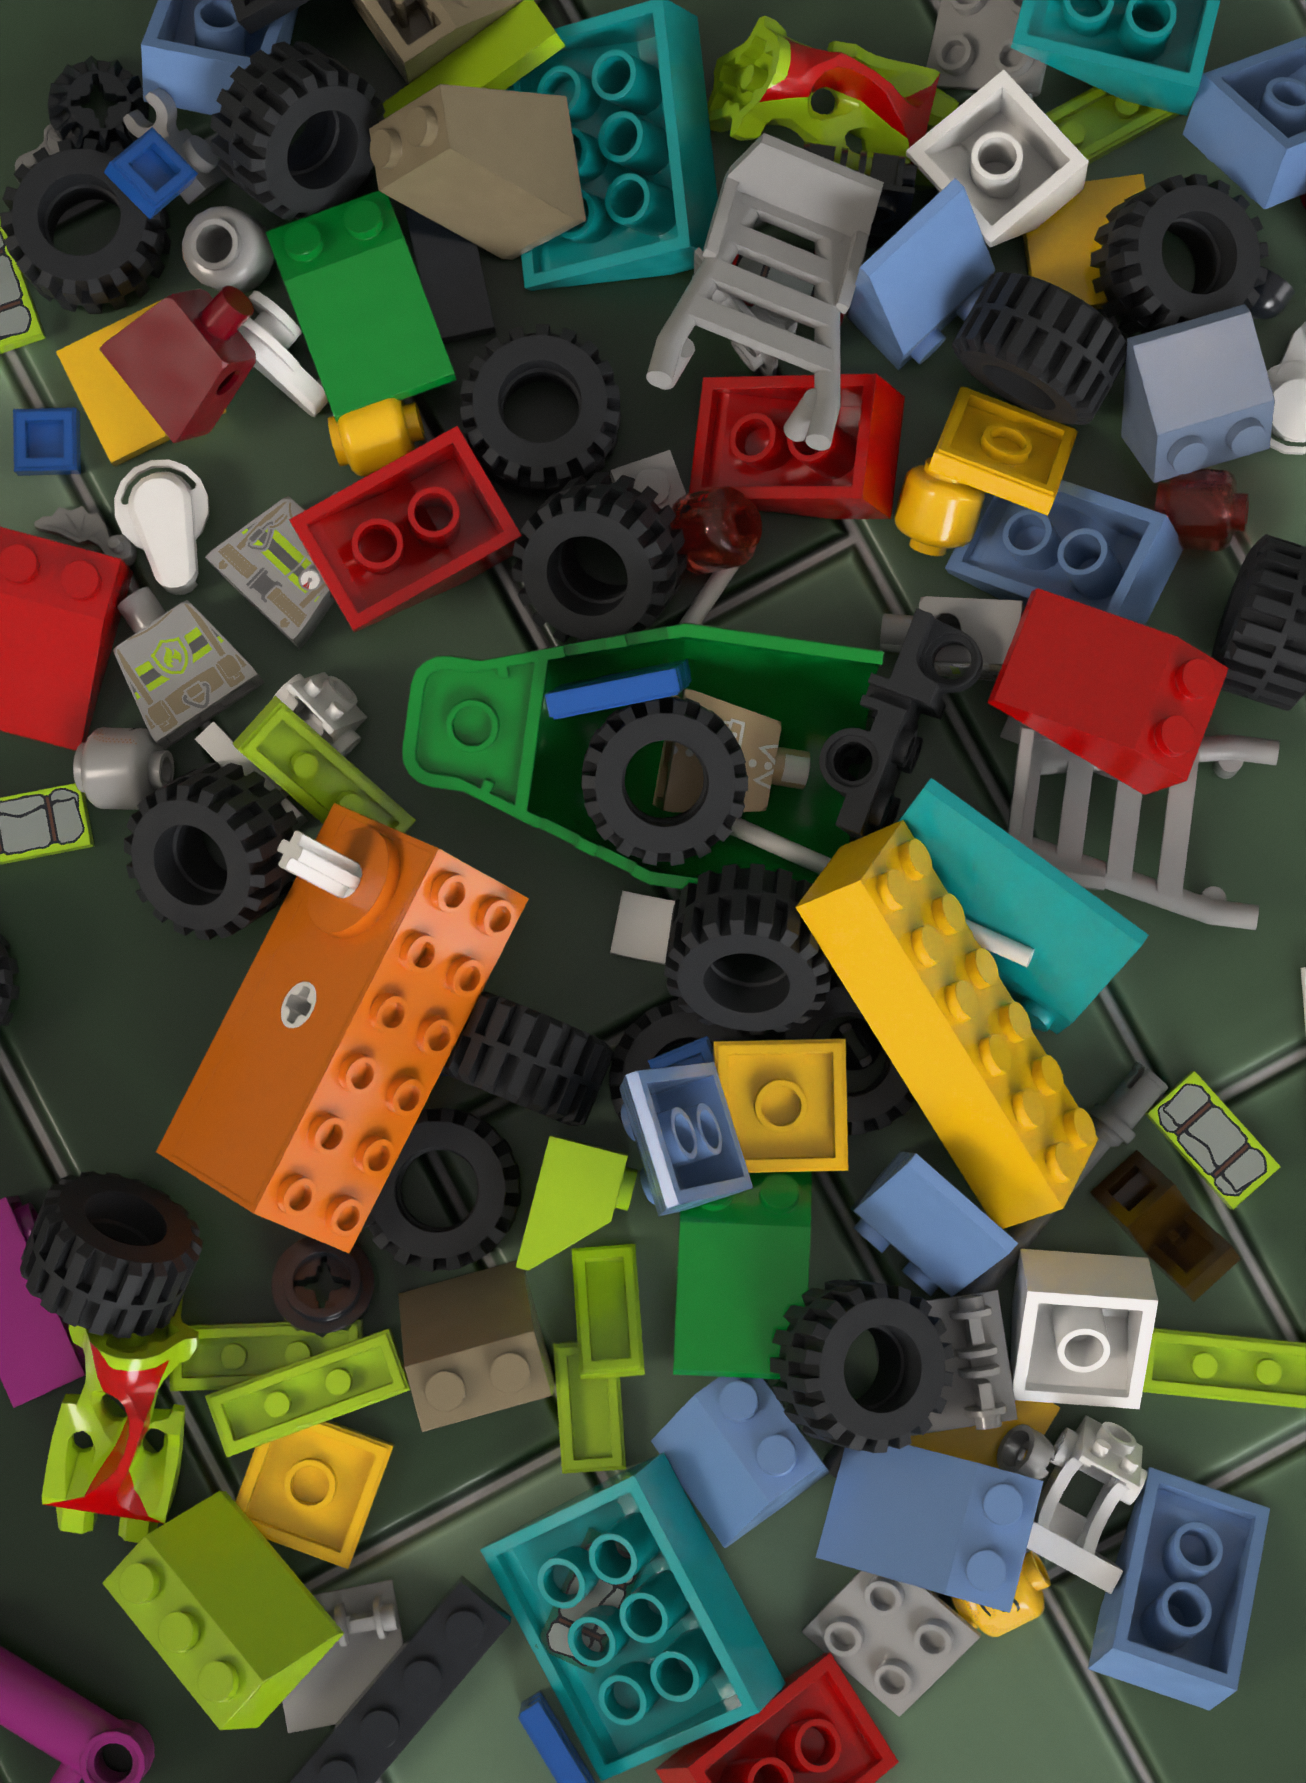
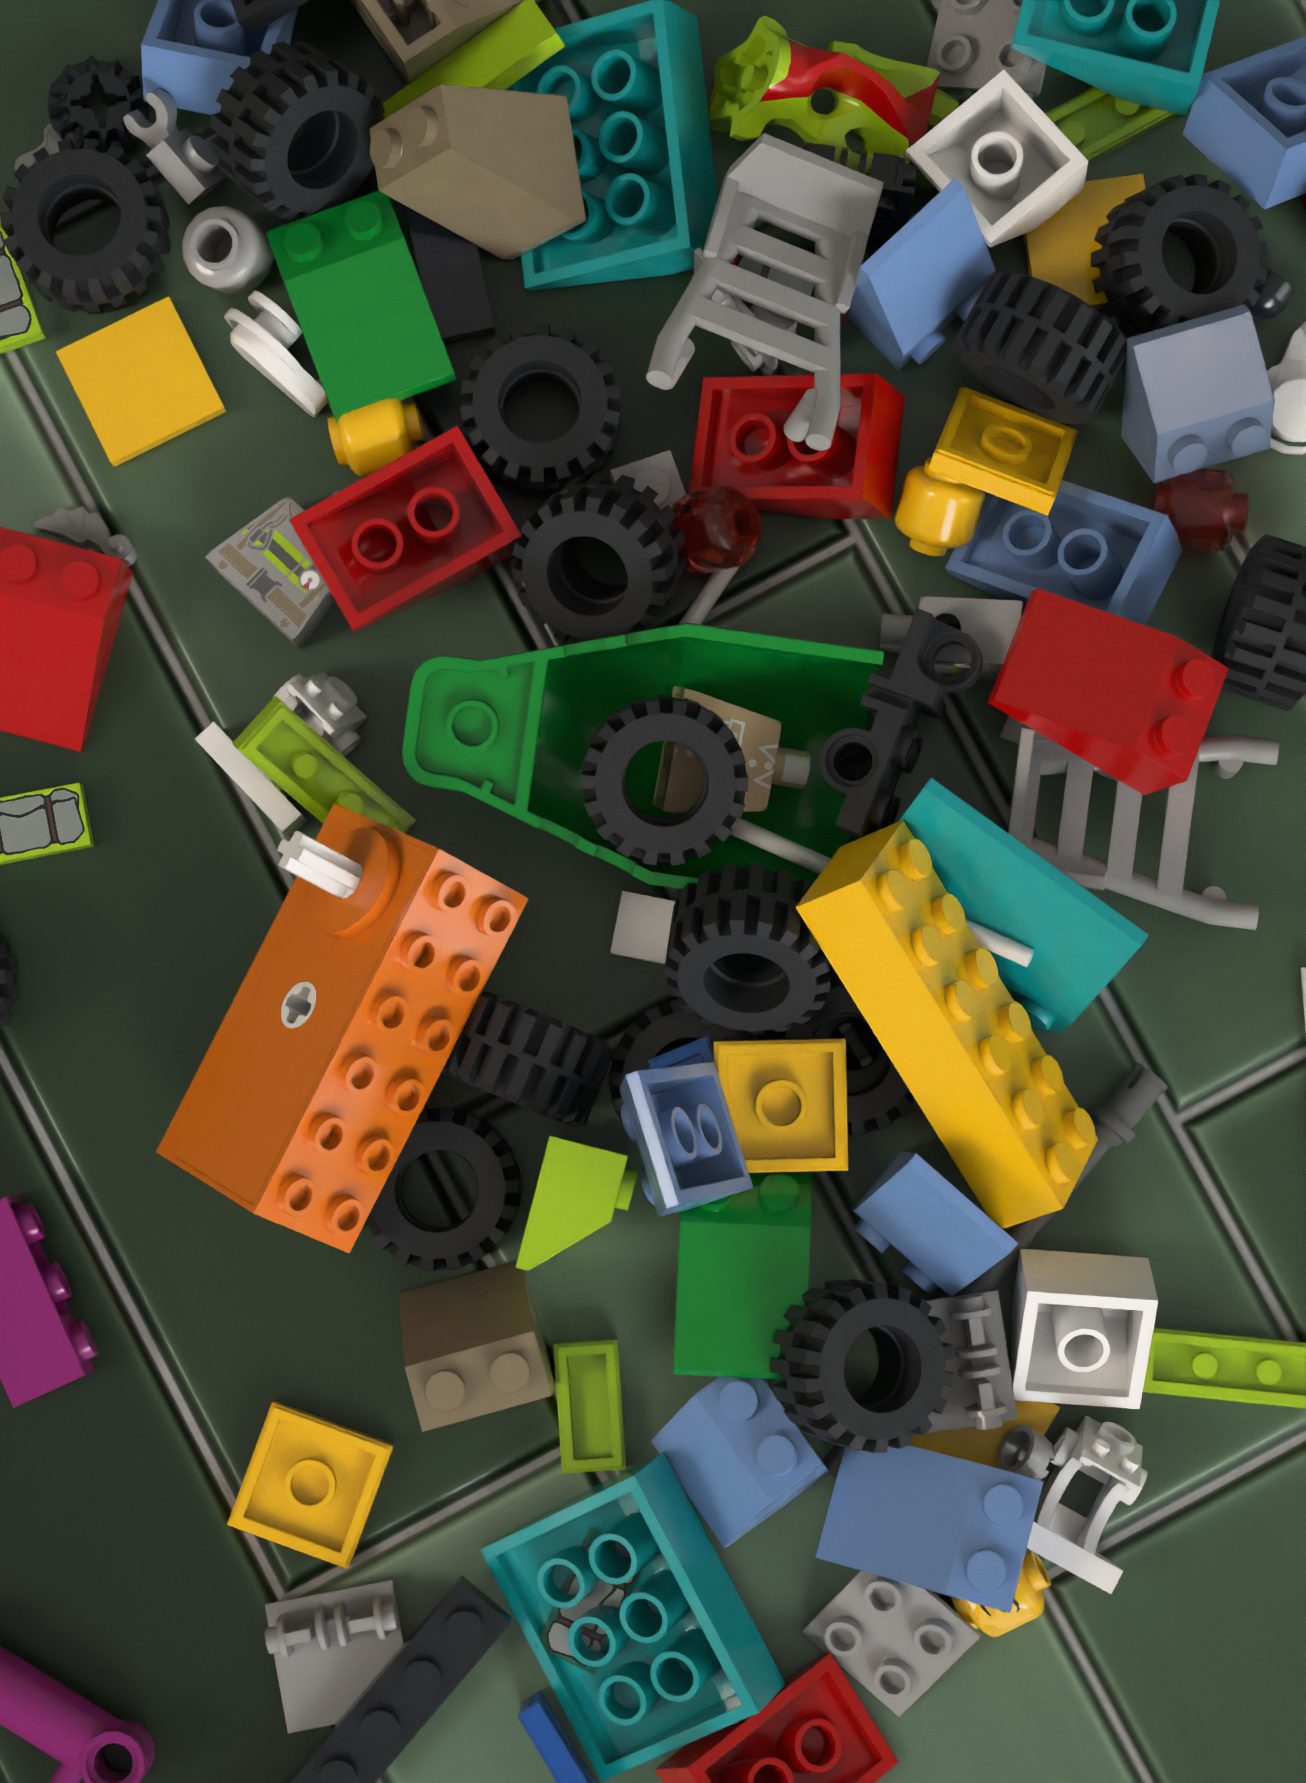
(46, 441): blue tile -> none
(110, 1254): black tyre -> none
(121, 767): light grey head -> none
(121, 1470): lime hips -> none
(150, 173): blue tile -> none
(165, 521): white piece -> none
(178, 870): black tyre -> none
(179, 667): light grey torso -> none
(186, 358): dark red torso -> none
(223, 1611): lime slope -> none
(245, 1350): lime tile -> none
(302, 1266): black gear -> none
(308, 1392): lime tile -> none
(607, 1311): lime tile -> none
(618, 689): blue tile -> none
(1165, 1226): dark brown slope -> none
(1183, 1592): medium blue slope -> none
(1212, 1140): tile -> none

